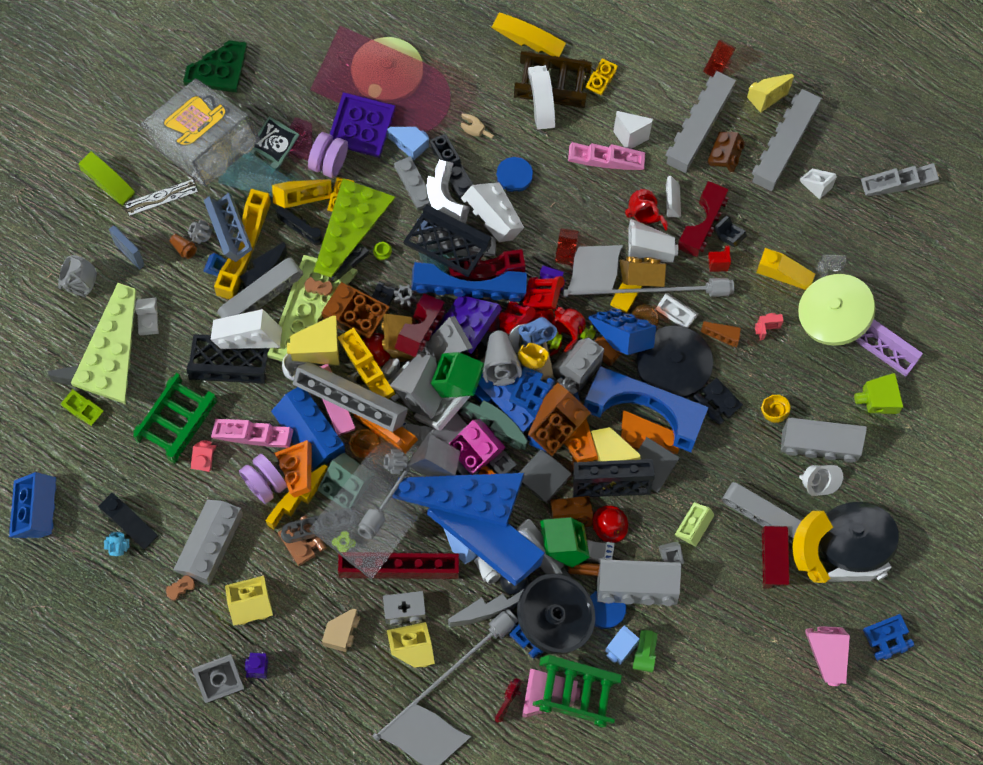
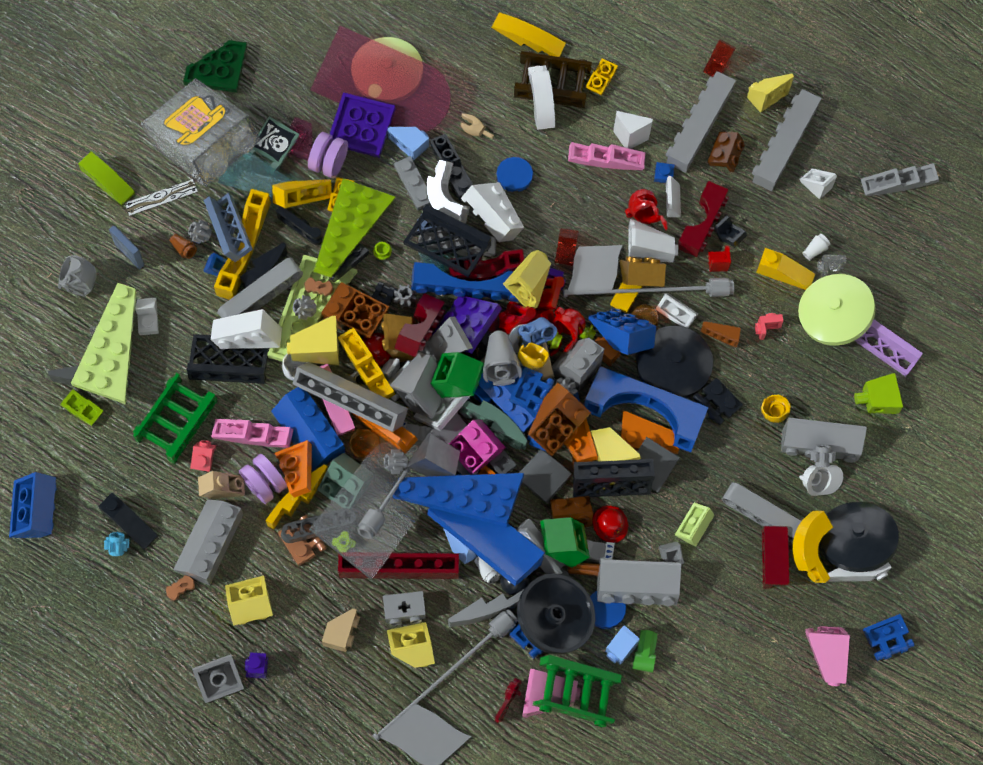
(220, 485): none -> tan slope
(304, 307): none -> light grey gear
(529, 279): none -> light yellow slope
(662, 171): none -> blue plate
(817, 246): none -> white cone
(823, 455): none -> light grey gear

